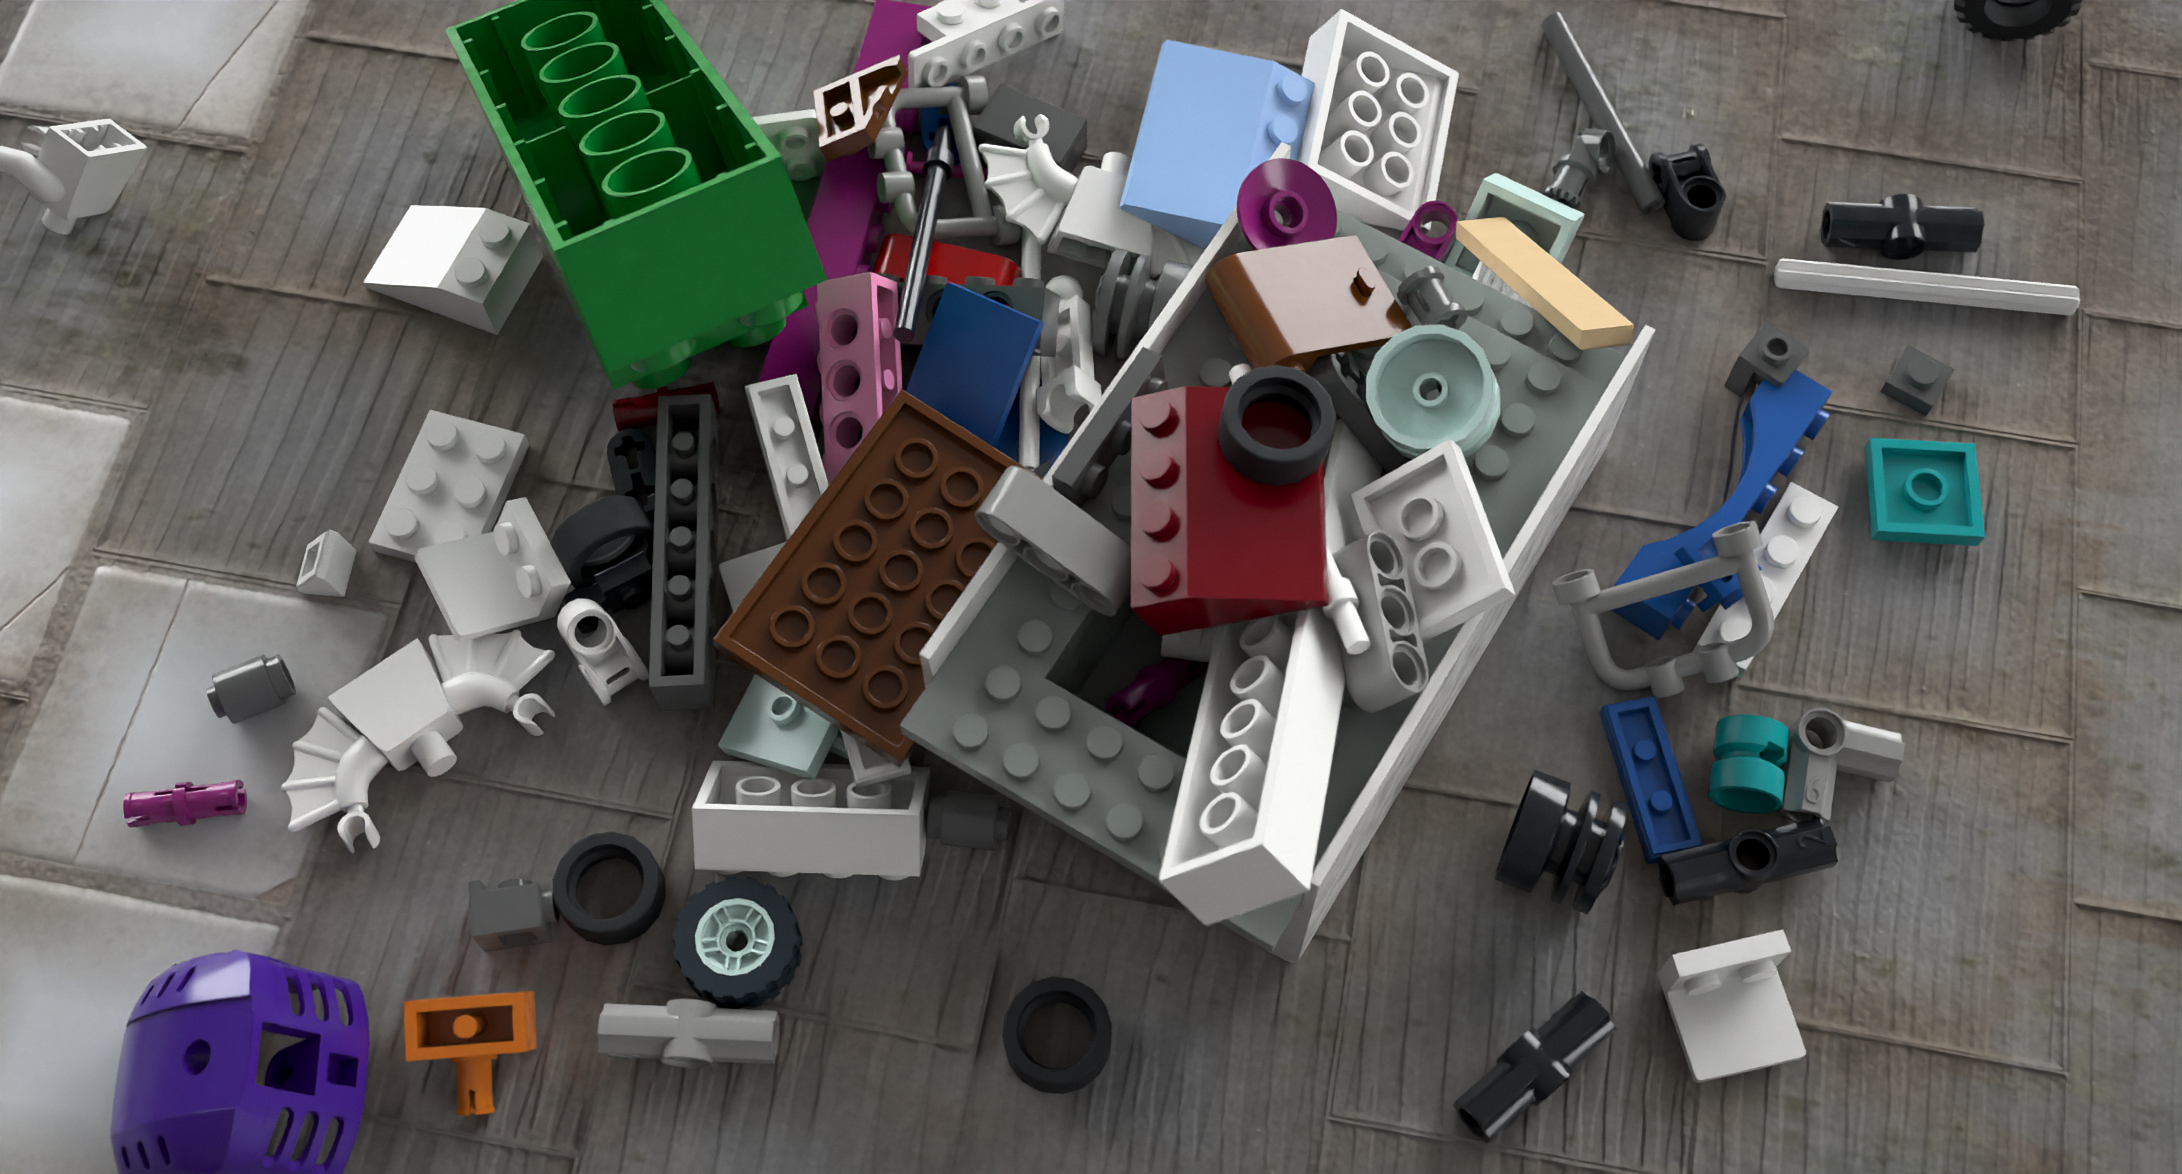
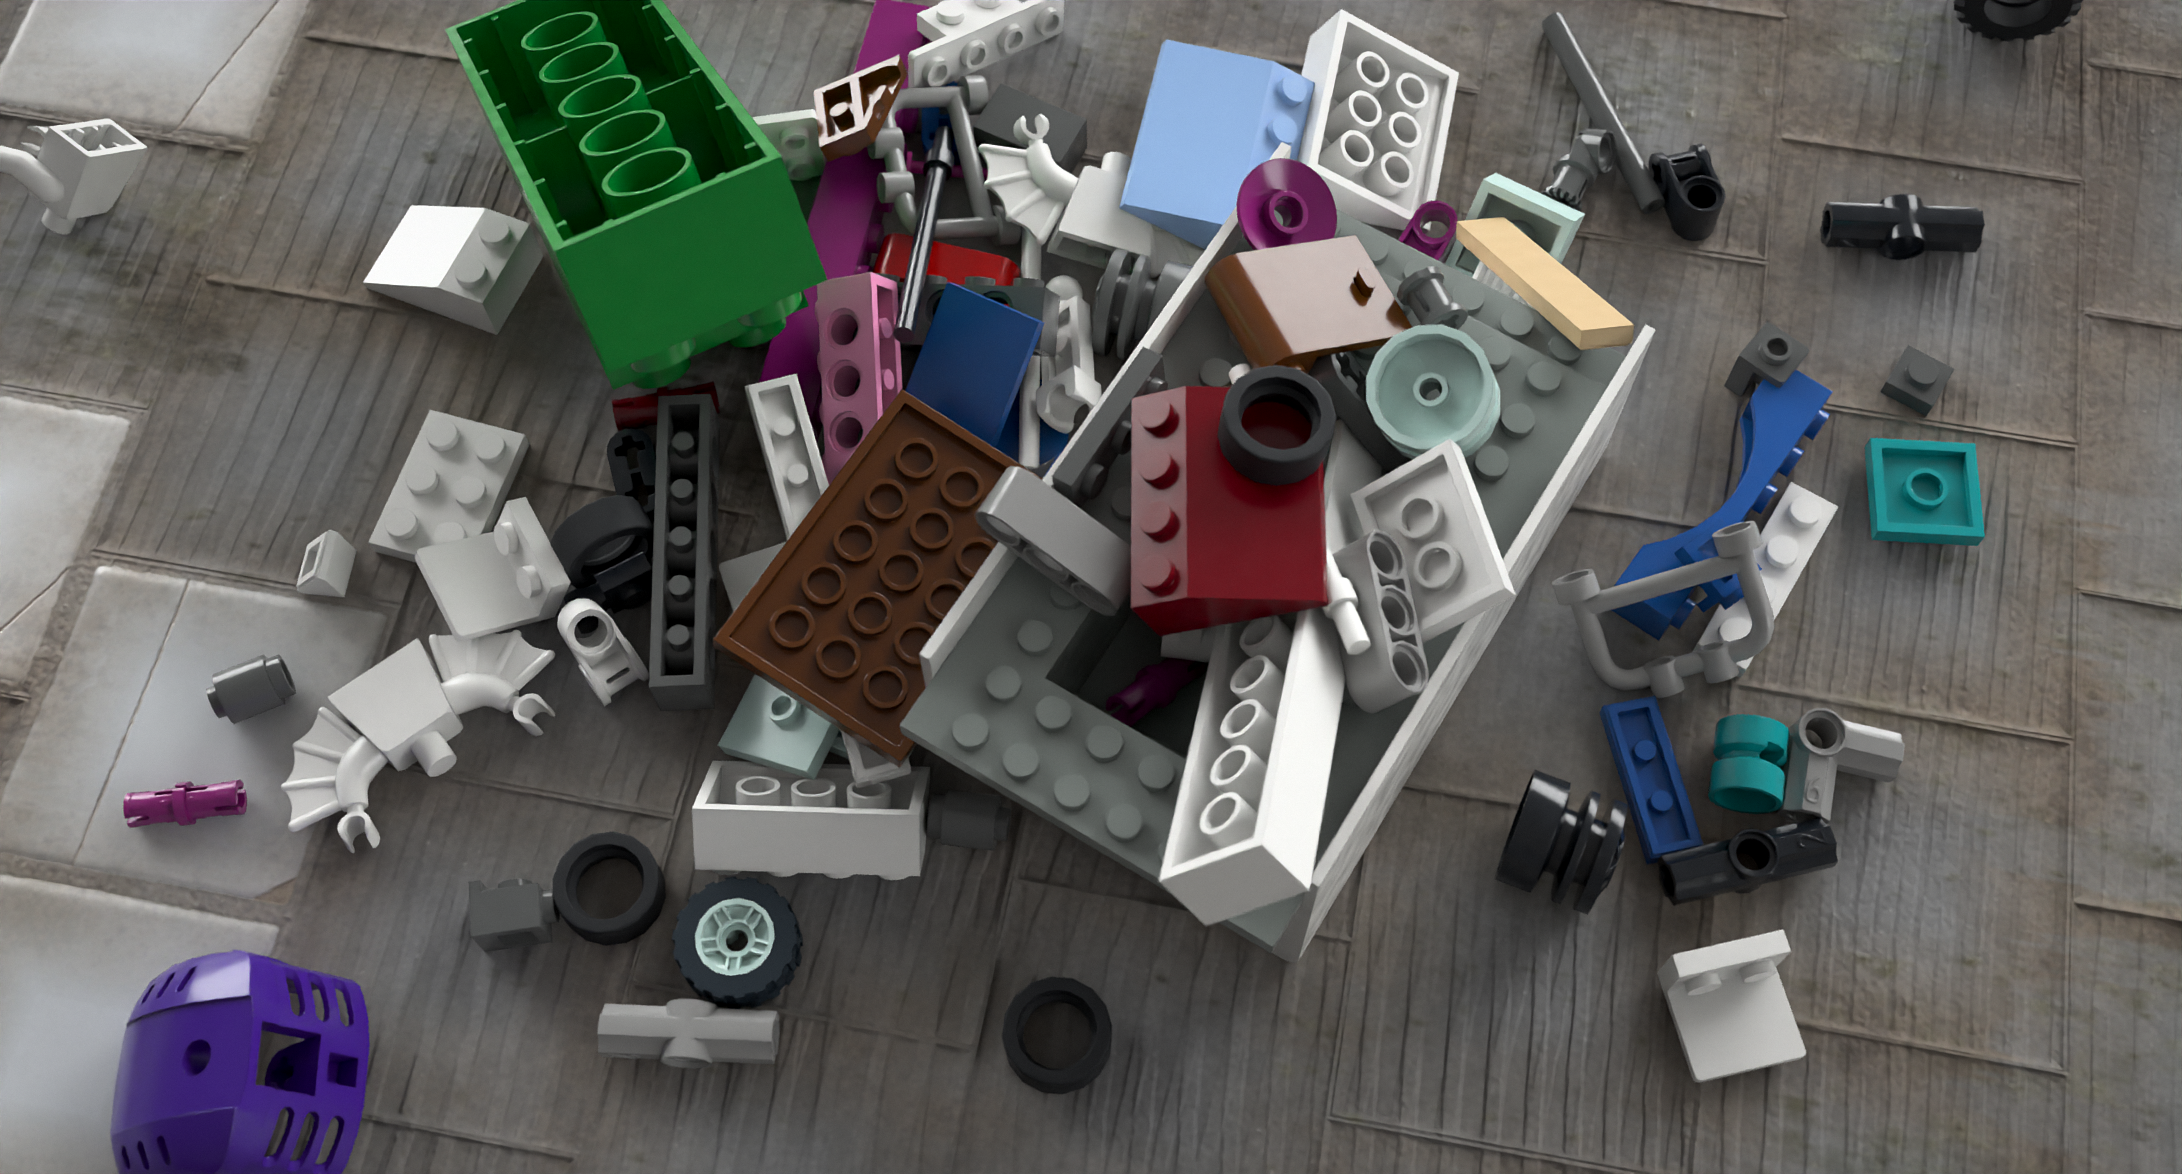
(471, 1034): orange brick -> none
(1534, 1066): black piece -> none
(1927, 286): white axle -> none

